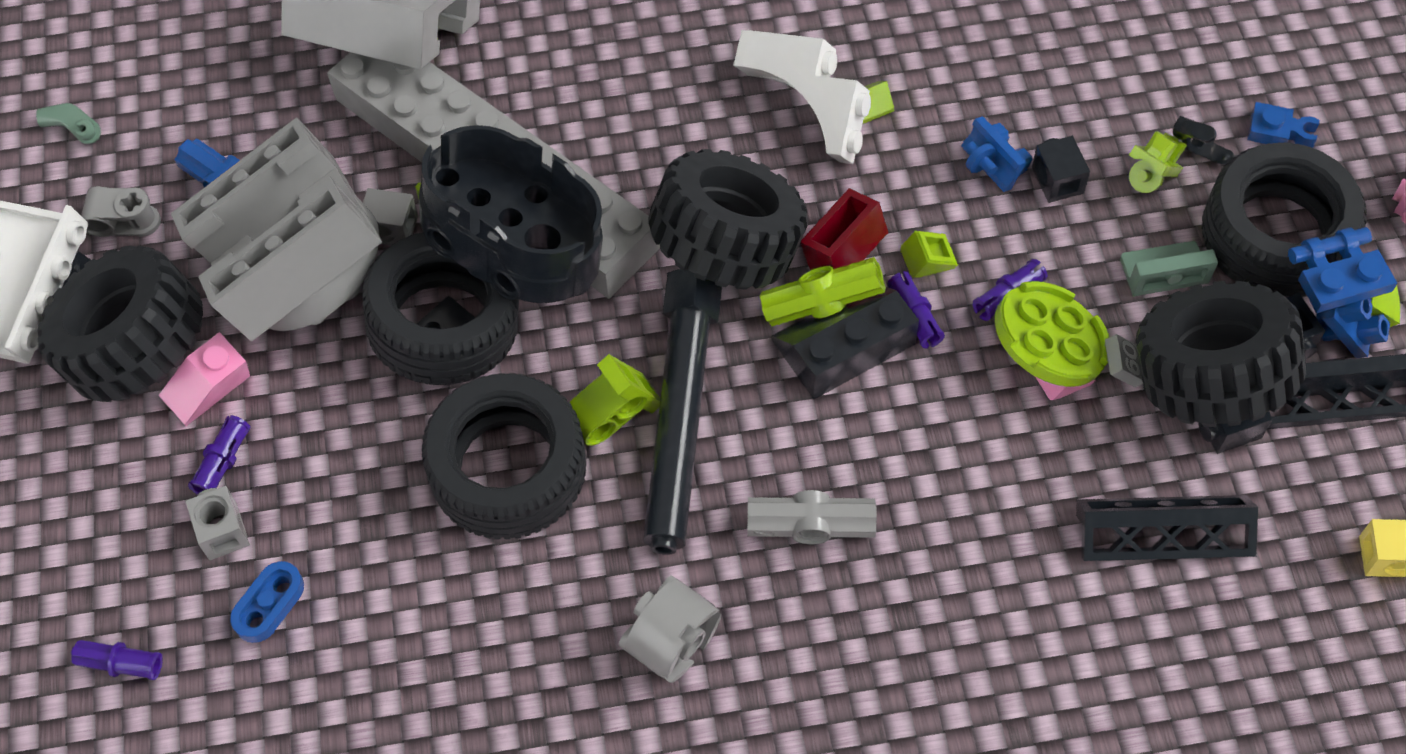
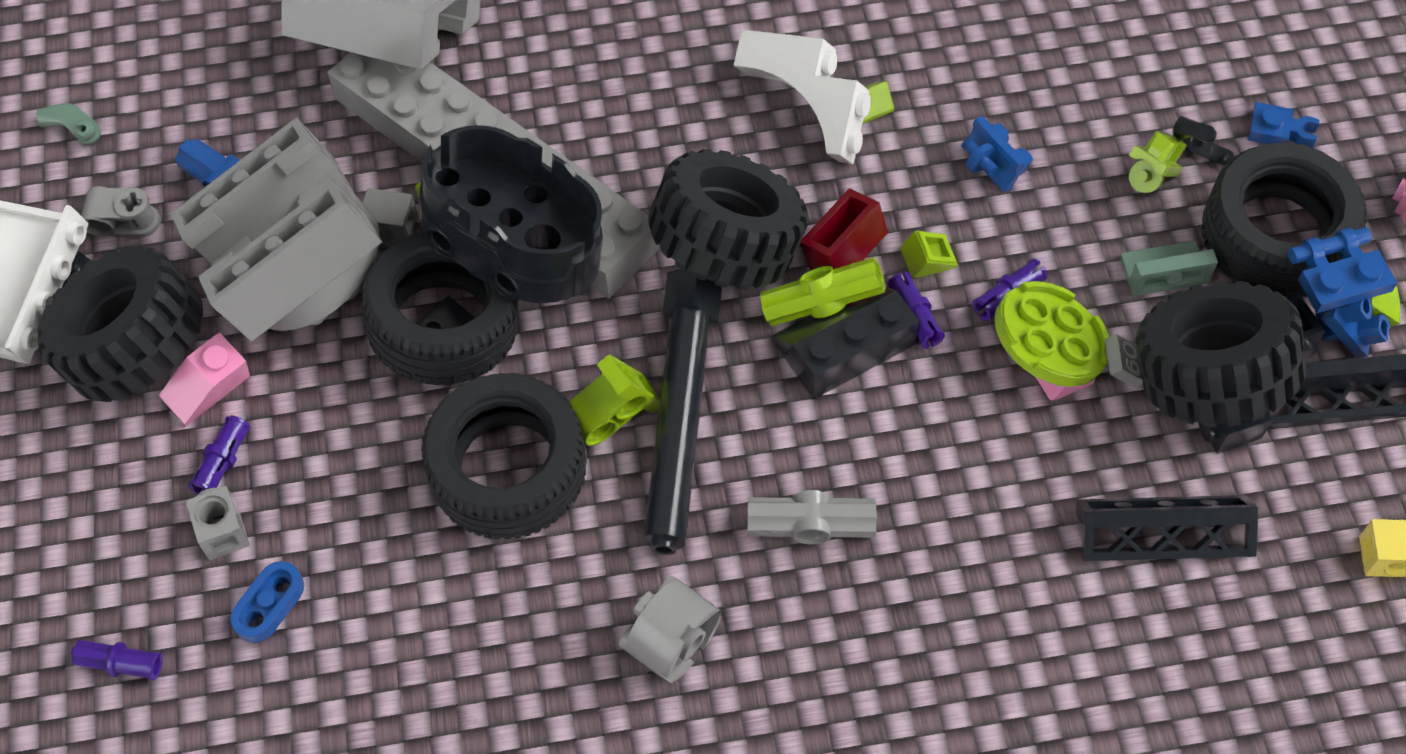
(1060, 168): black brick -> none

